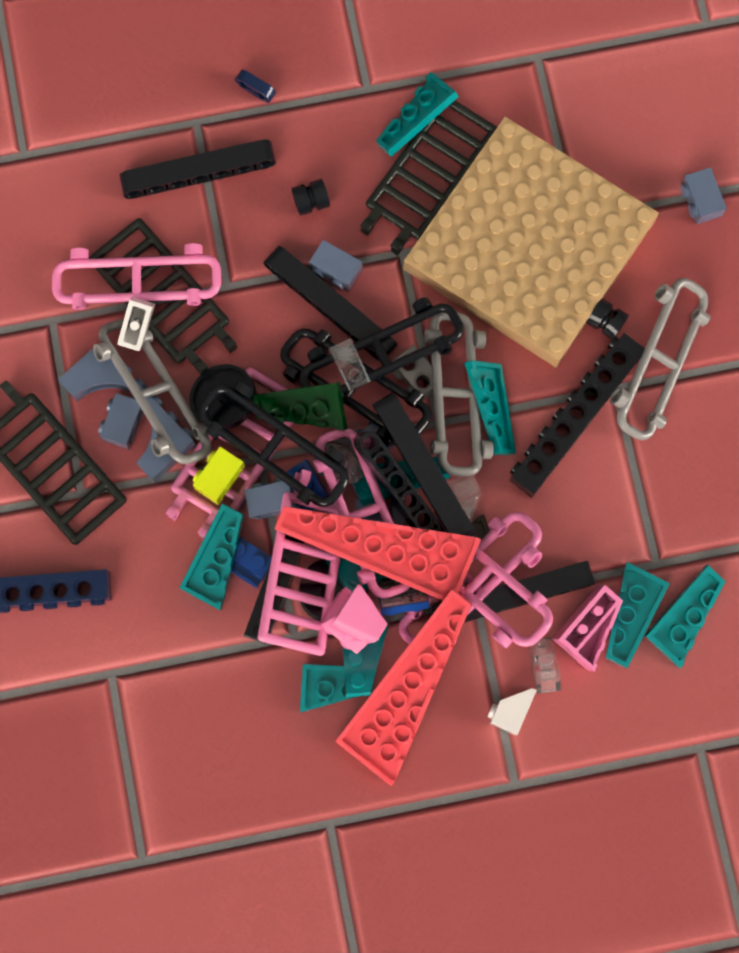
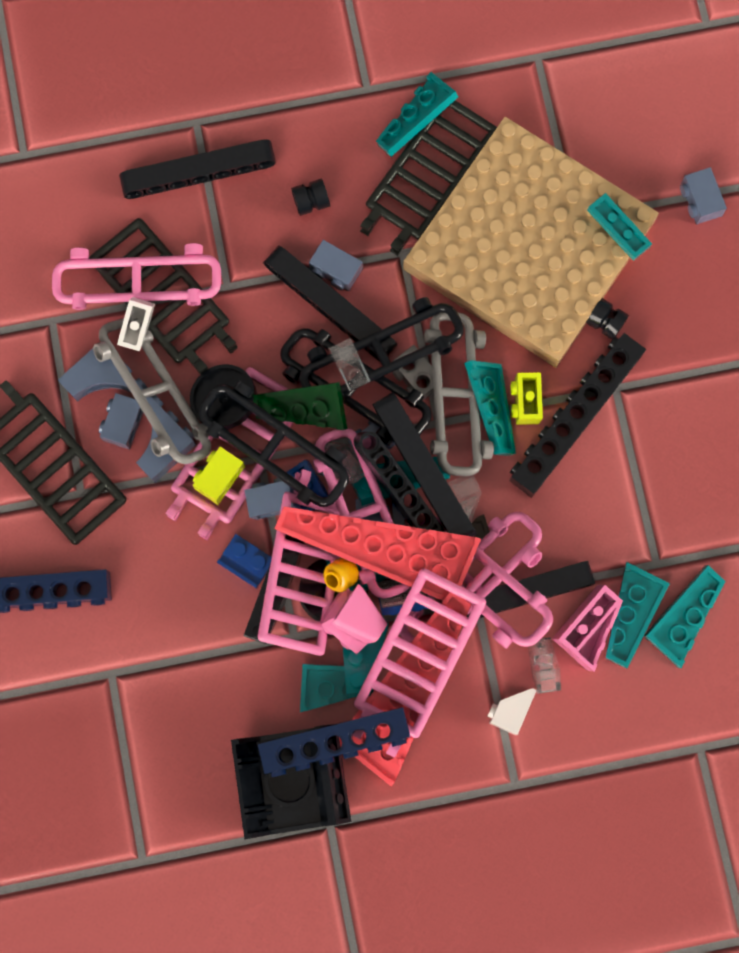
(214, 561): teal wing -> none
(255, 86): dark blue beam -> none
(271, 751): none -> dark blue brick
(292, 800): none -> black panel
(341, 574): none -> yellow head
(446, 666): none -> bright pink bar
(528, 398): none -> neon yellow brick
(619, 226): none -> teal plate
(623, 398): light grey bar -> none

